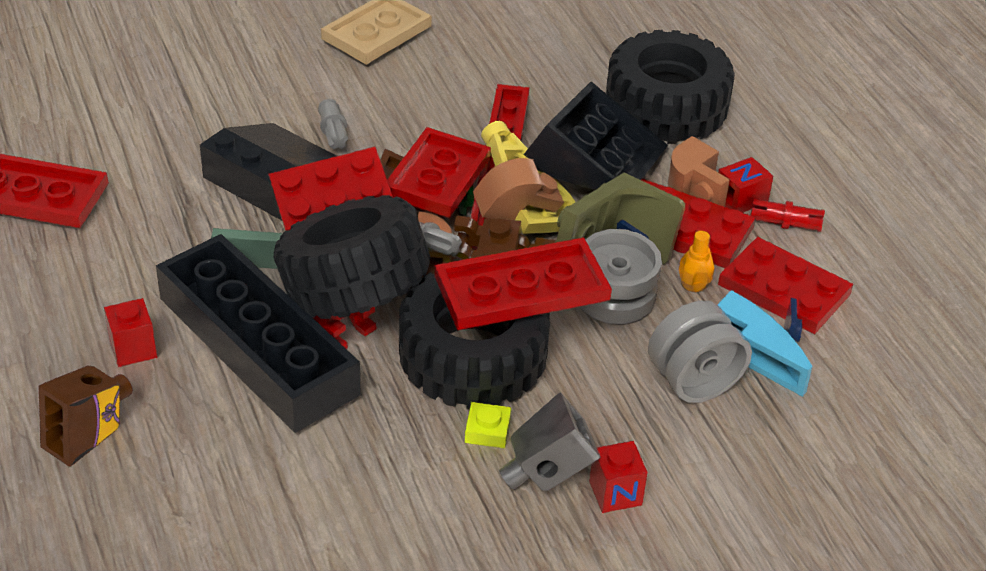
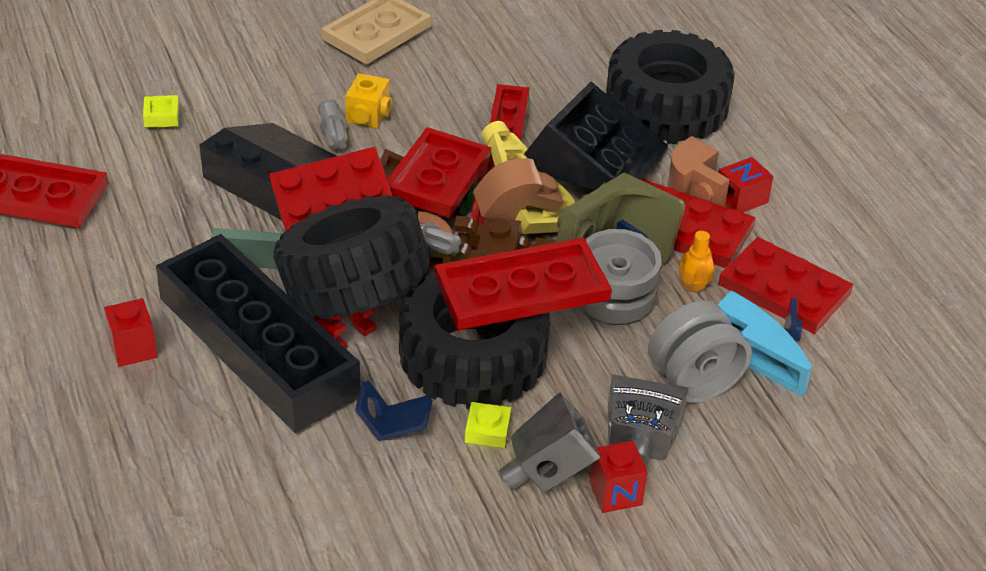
(80, 411): reddish brown torso -> none
(161, 111): none -> neon yellow plate
(368, 100): none -> yellow brick
(392, 419): none -> dark blue bracket
(645, 414): none -> flat silver torso
(787, 215): red pin -> none

